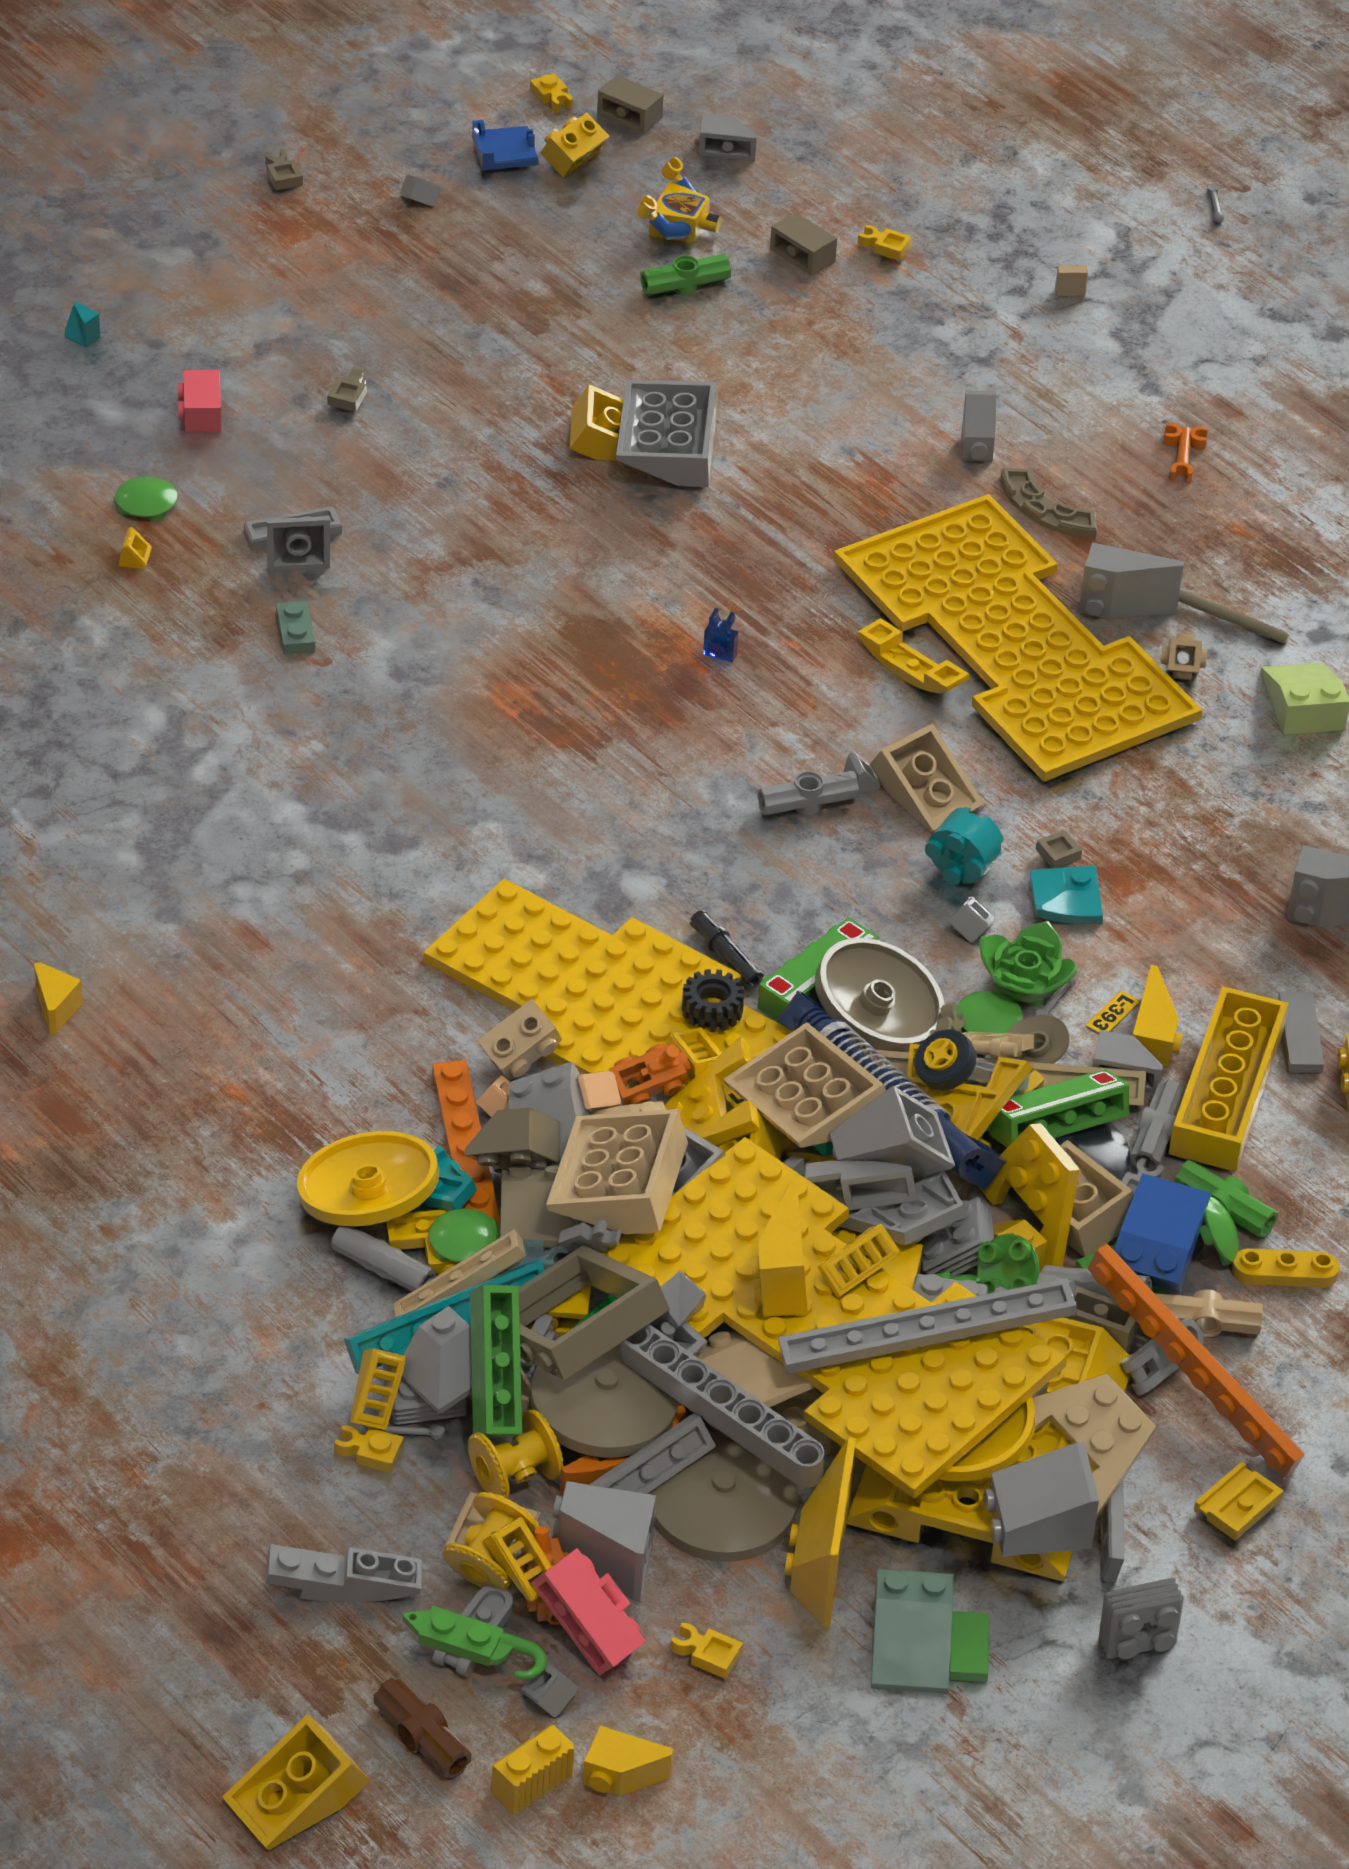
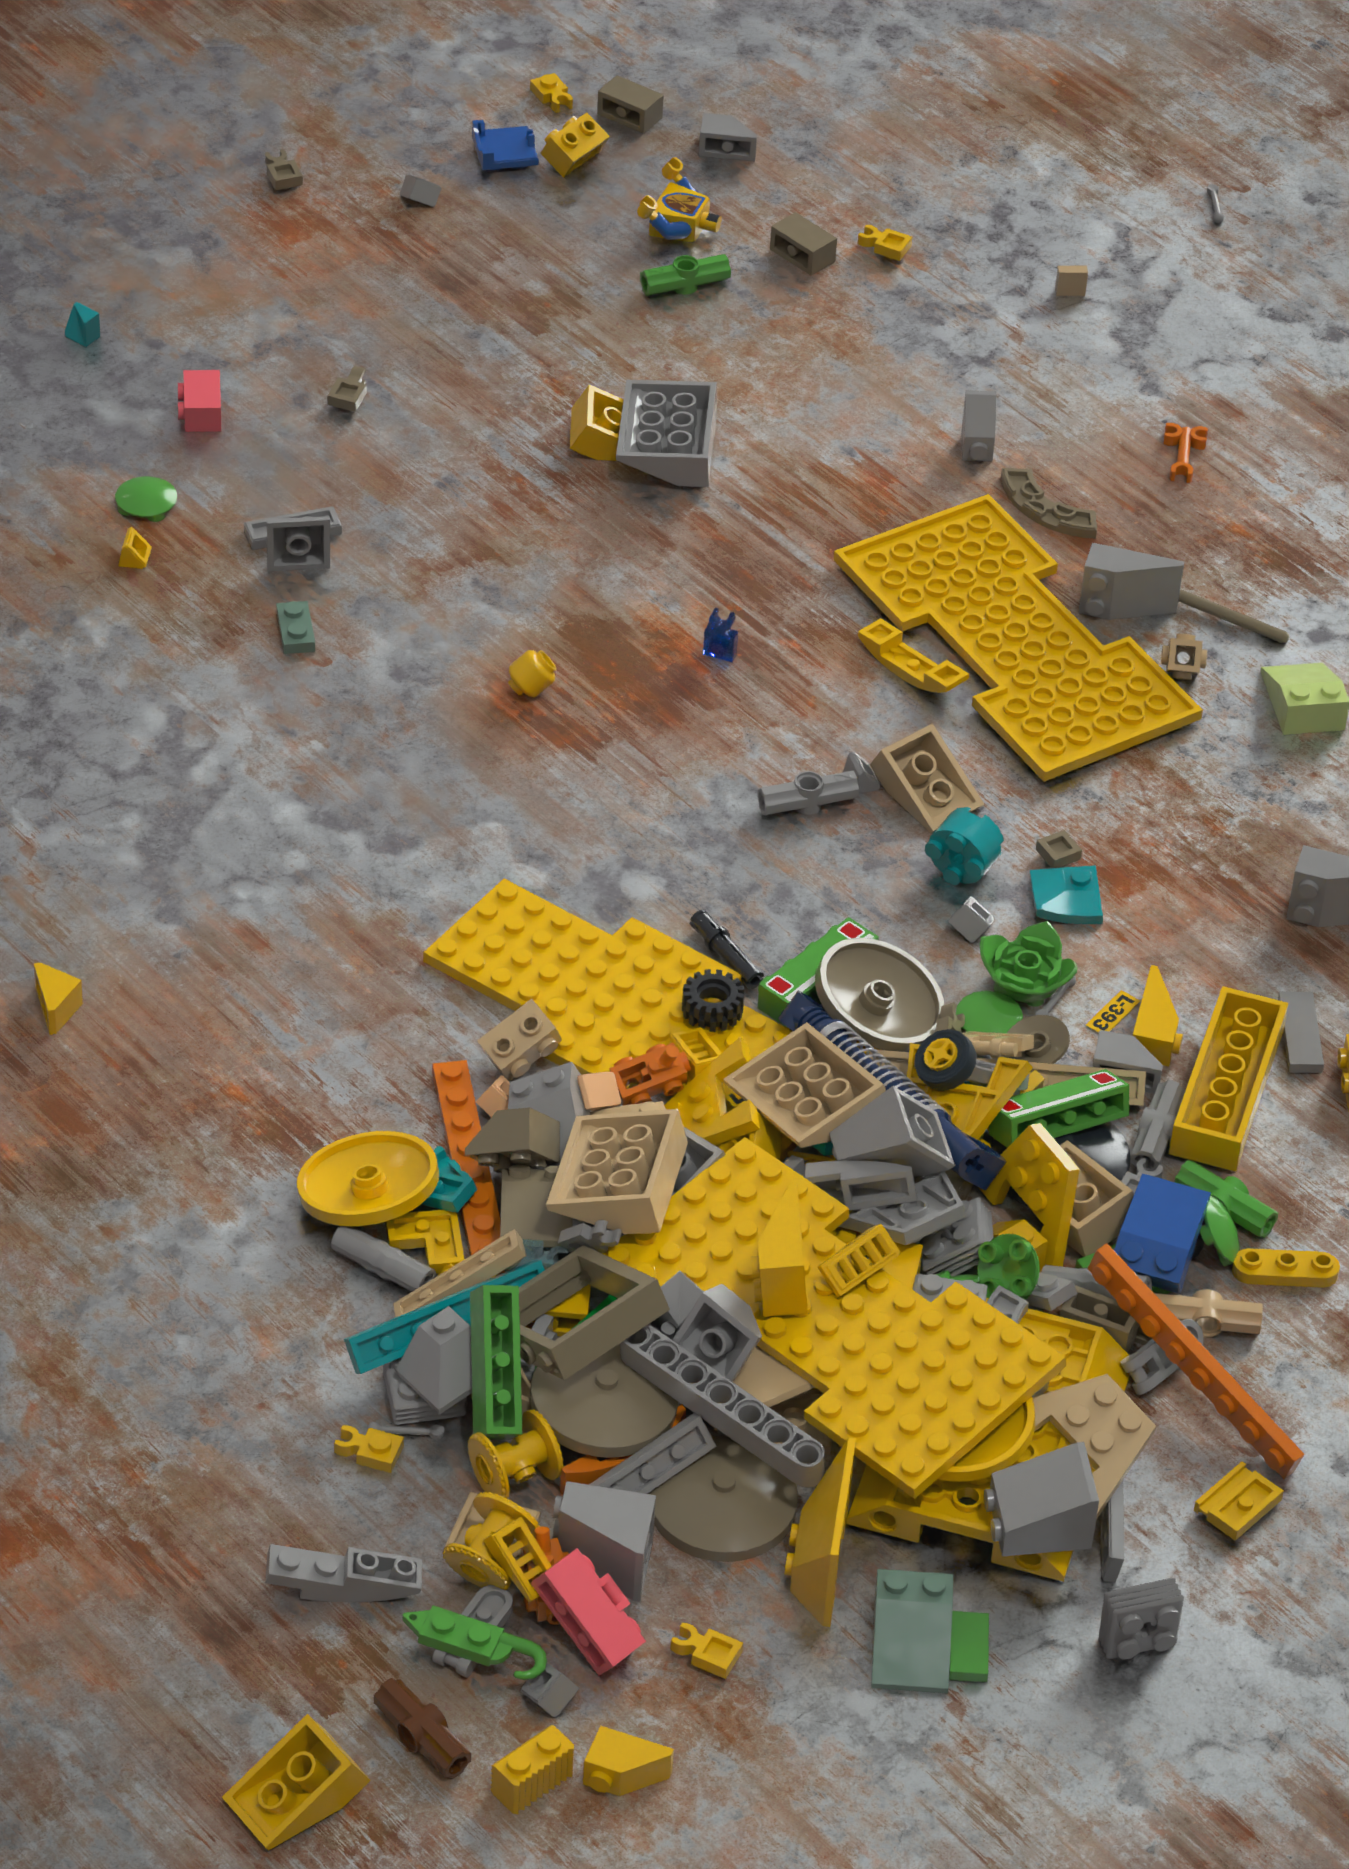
(388, 1391): yellow slope -> none
(462, 1234): bright green dish -> none
(532, 673): none -> yellow head
(720, 1331): none -> light grey slope
(927, 1325): light grey plate -> none

